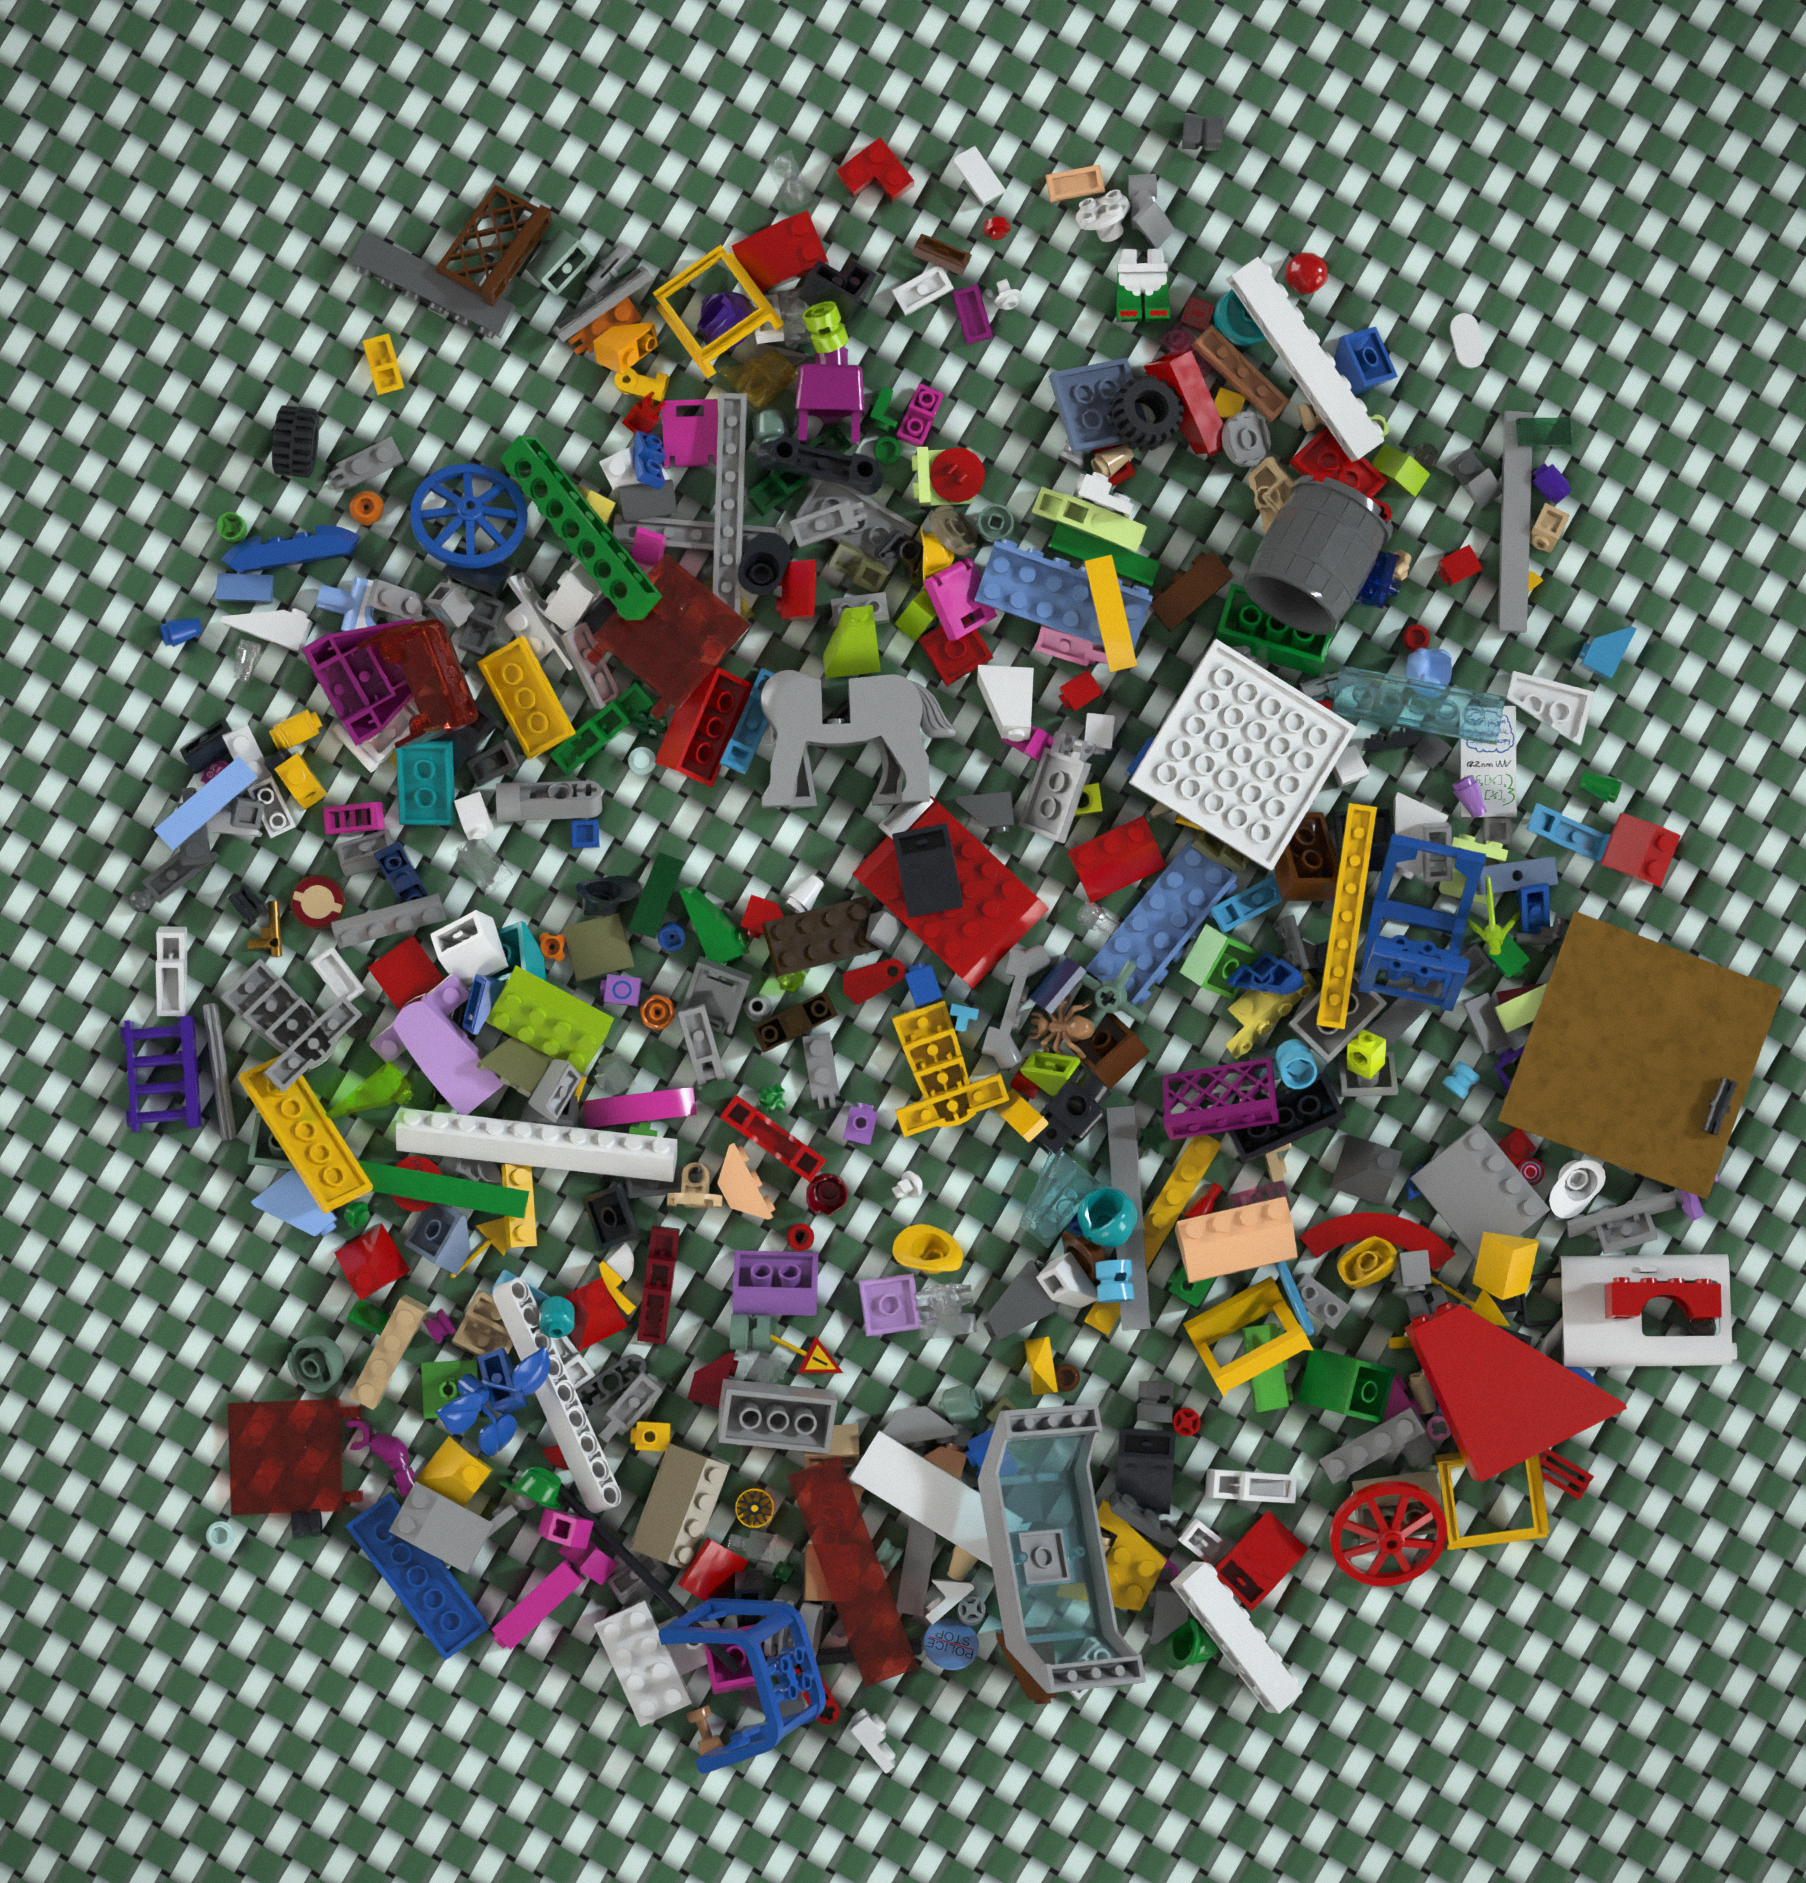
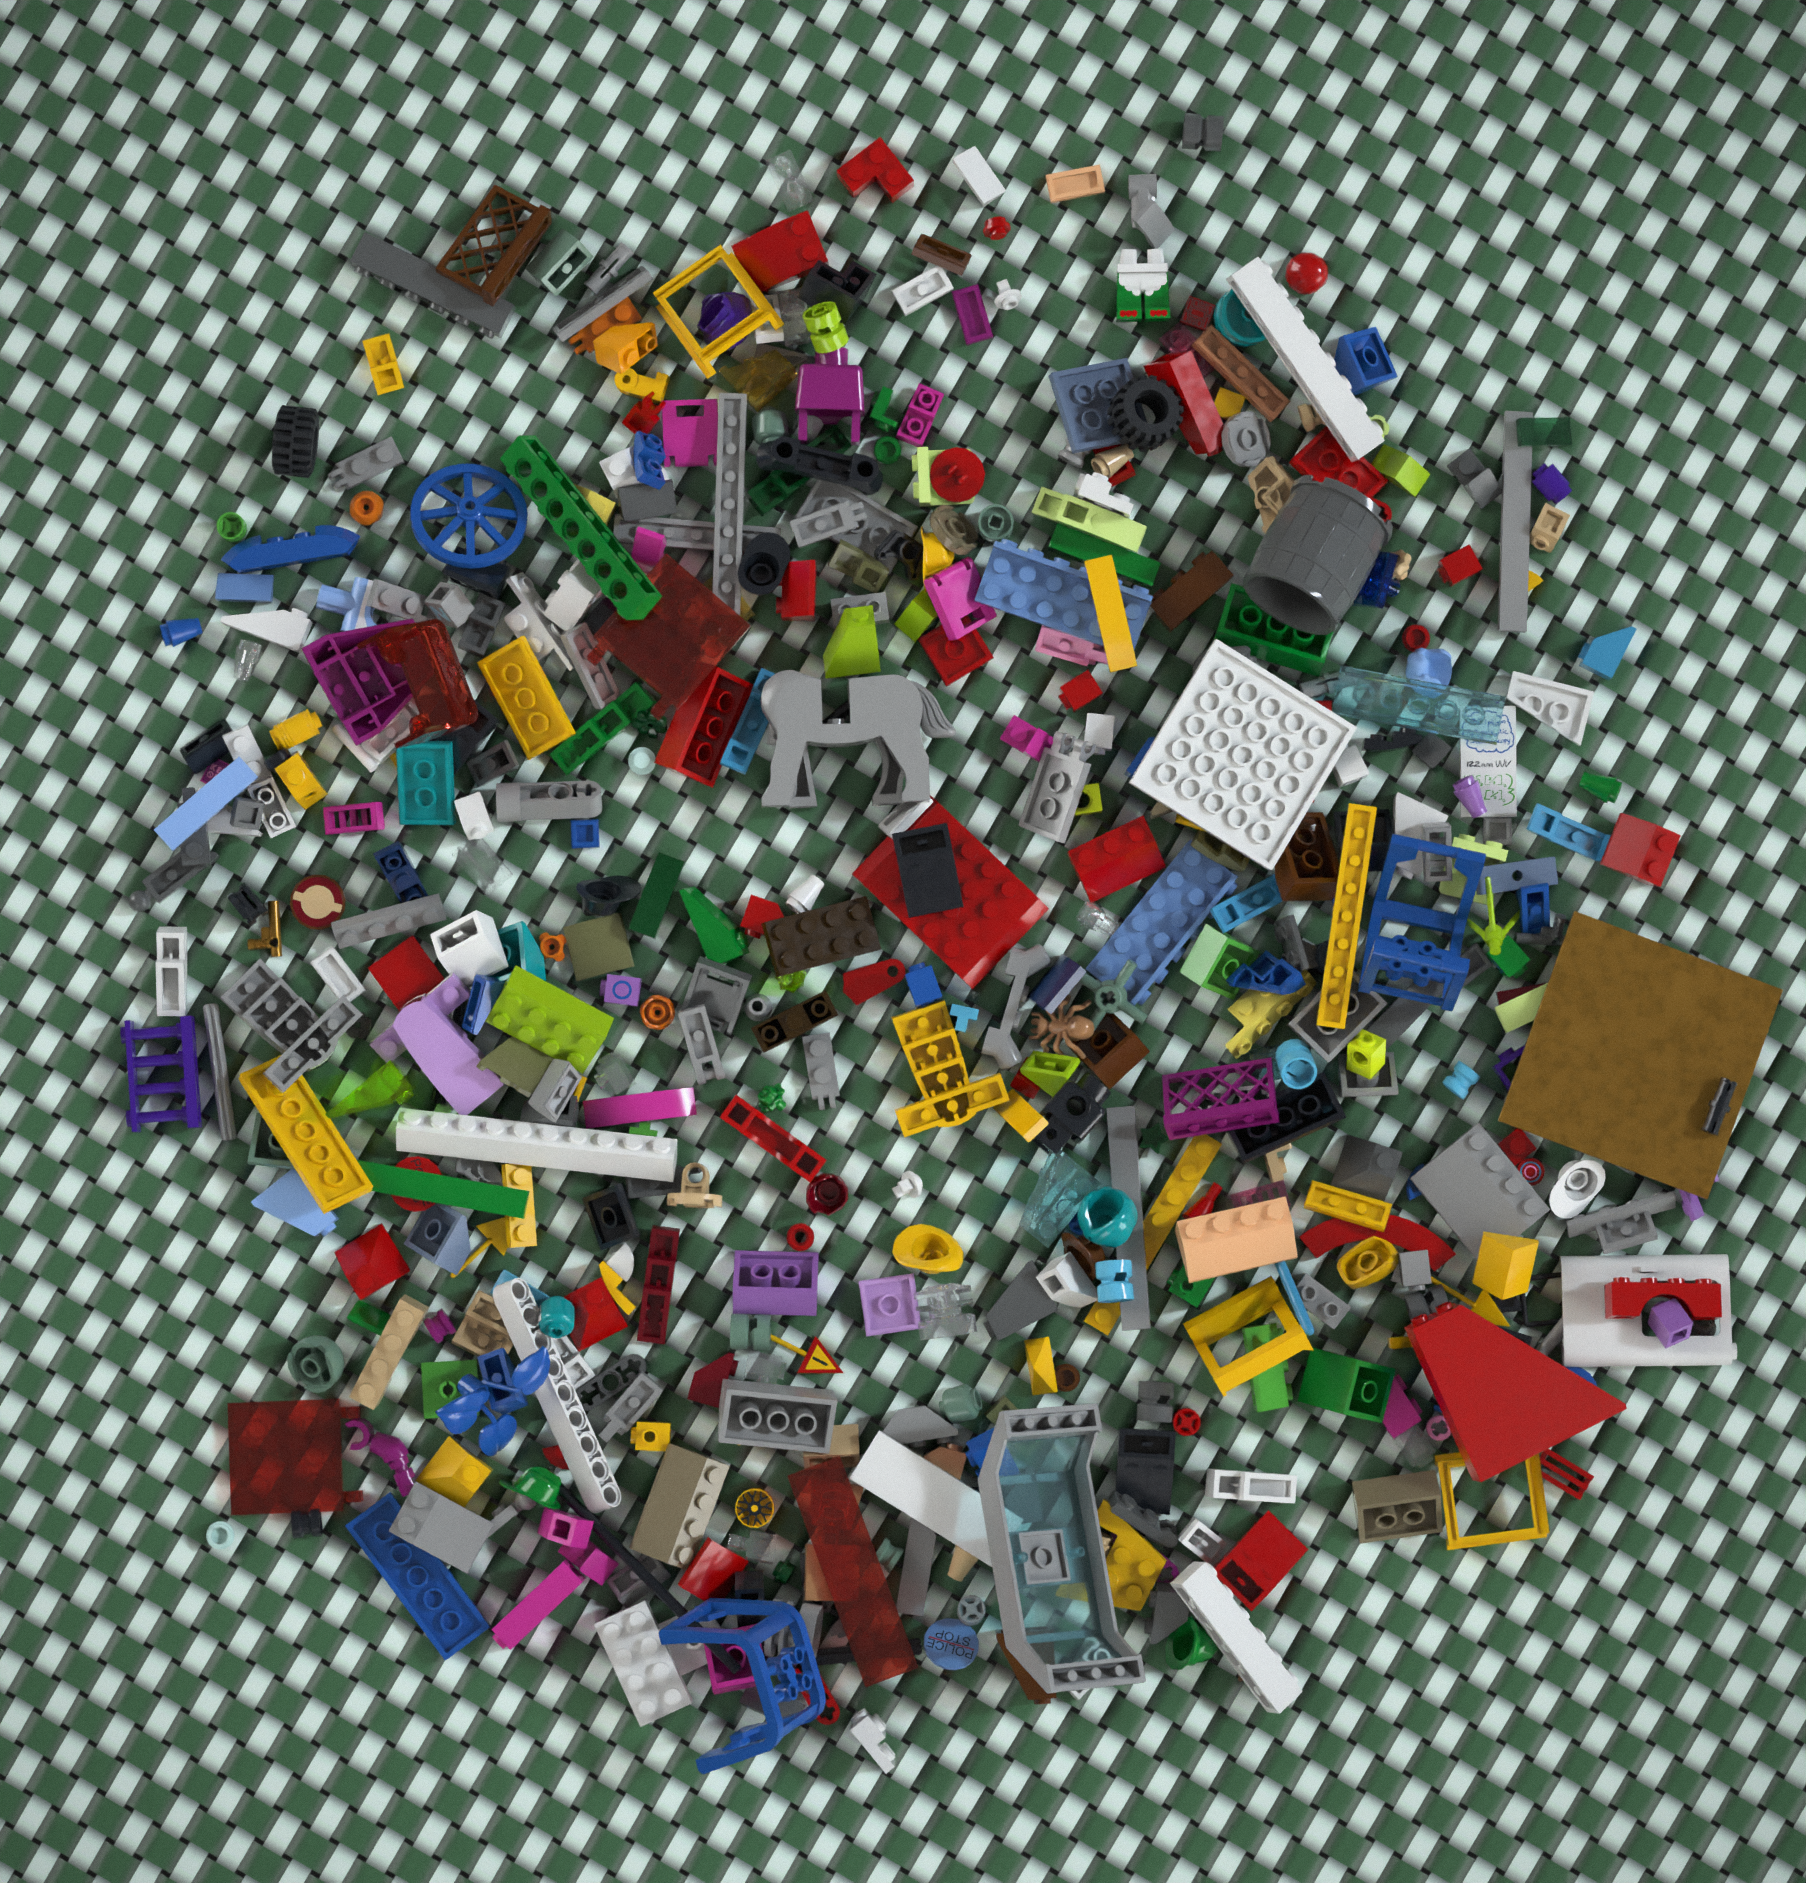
(356, 1214): green plate -> none
(357, 854): light grey slope -> none
(671, 936): blue tile -> none
(708, 1740): medium nougat piece -> none
(741, 1185): light nougat slope -> none
(860, 1124): medium lavender brick -> none
(882, 929): slope -> none
(953, 1591): white slope -> none
(989, 810): dark grey slope -> none
(1008, 698): white slope -> none
(1104, 215): white plate -> none
(1347, 1206): none -> yellow tile
(1373, 1444): light grey plate -> none
(1388, 1531): red wheel -> none
(1422, 1392): tan cone -> none
(1425, 454): clear smoke plate -> none
(1467, 341): white tile -> none
(1486, 1023): light grey slope -> none
(1670, 1322): none -> medium lavender brick

